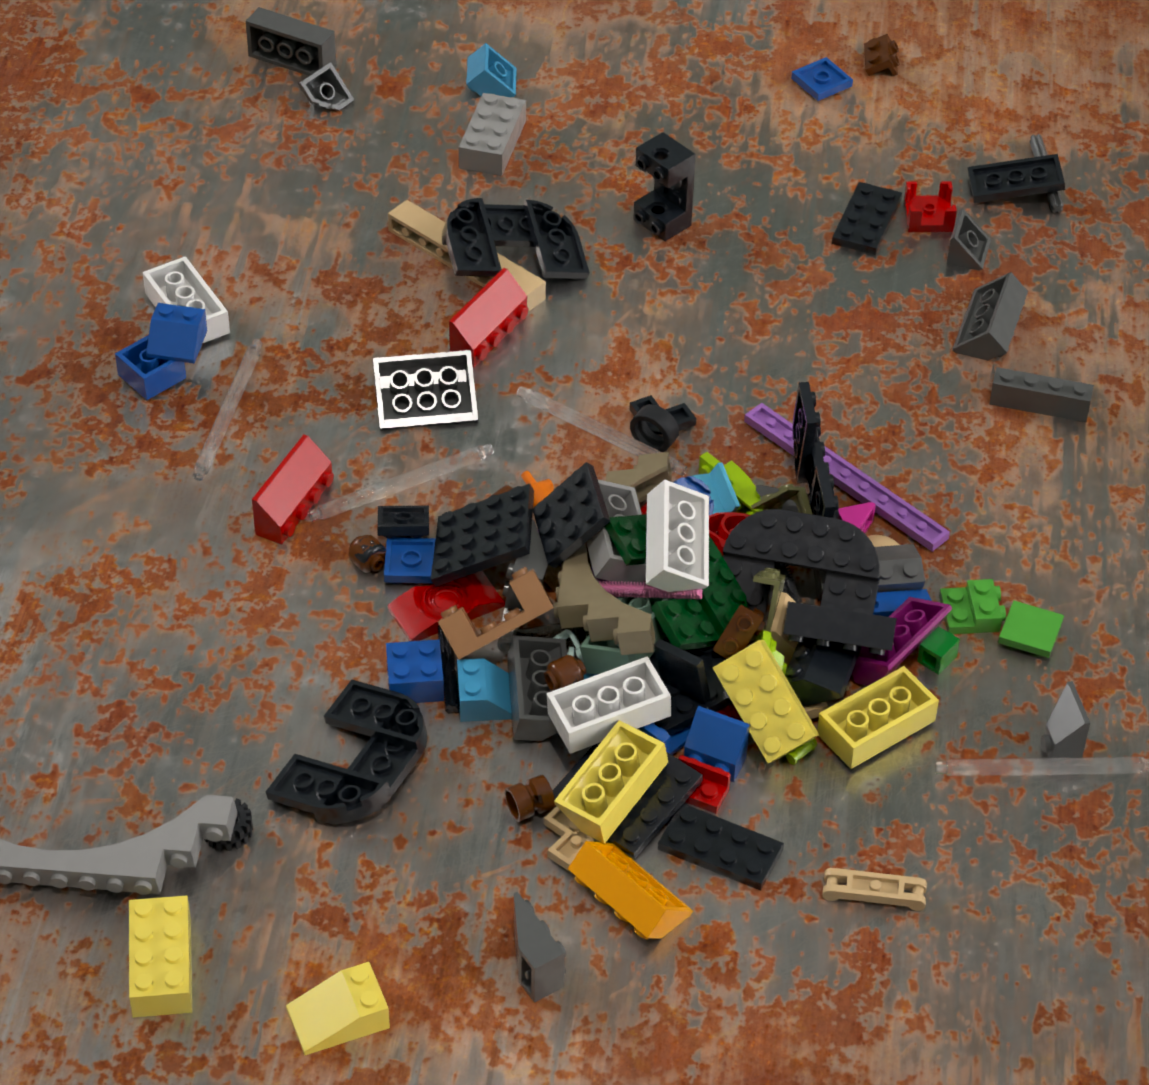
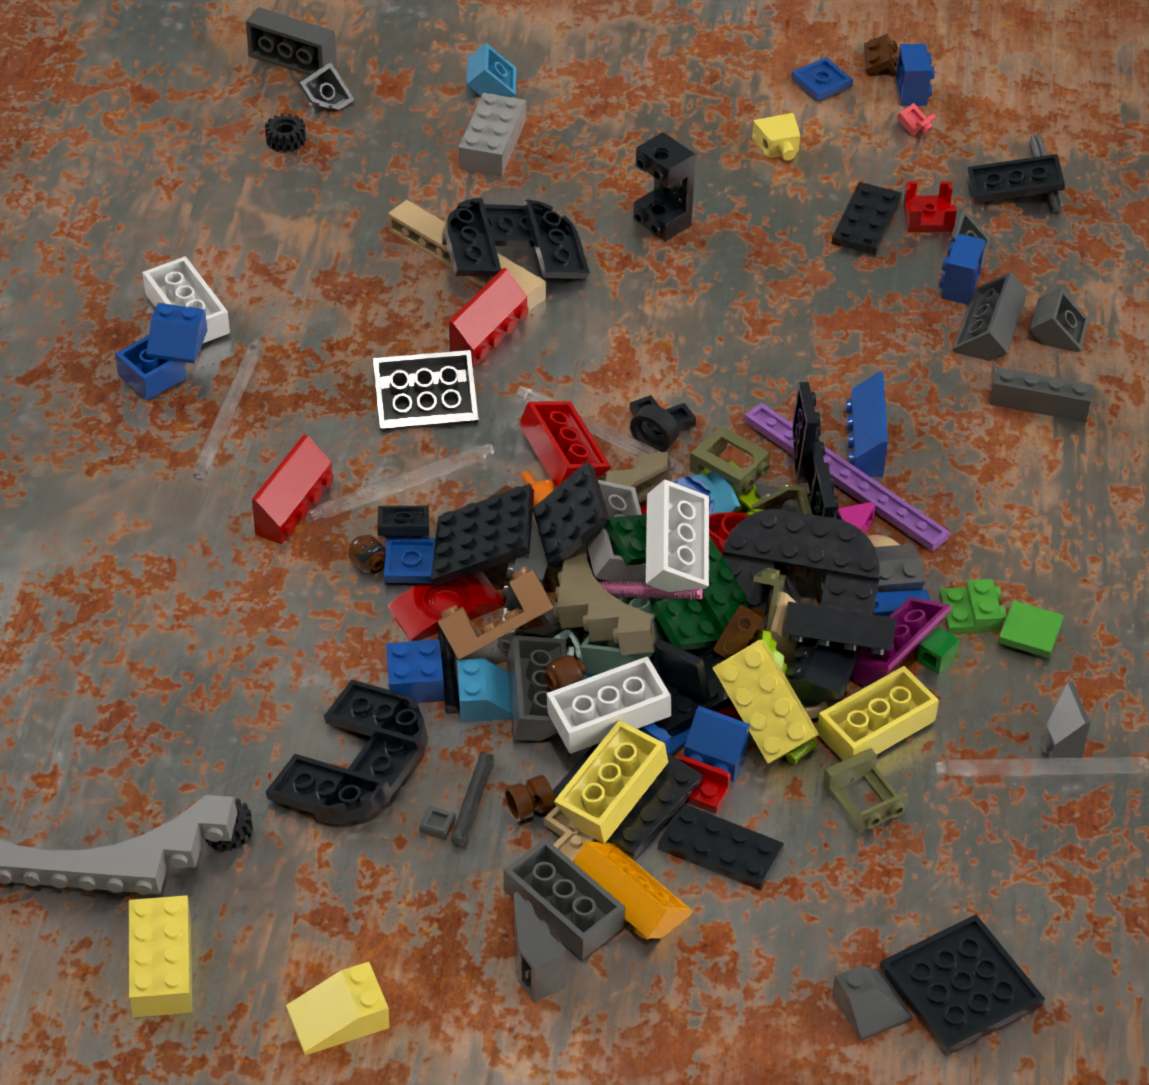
(285, 132): none -> black tyre
(437, 822): none -> dark grey tile
(472, 798): none -> dark grey axle
(561, 439): none -> red slope
(565, 898): none -> dark grey brick
(707, 457): none -> olive panel
(777, 135): none -> light yellow torso
(856, 768): none -> olive panel
(867, 426): none -> blue slope
(869, 1001): none -> dark grey slope
(875, 888): tan plate -> none
(914, 74): none -> blue brick
(915, 120): none -> coral bracket
(961, 983): none -> black plate
(962, 268): none -> blue brick
(1059, 322): none -> dark grey slope

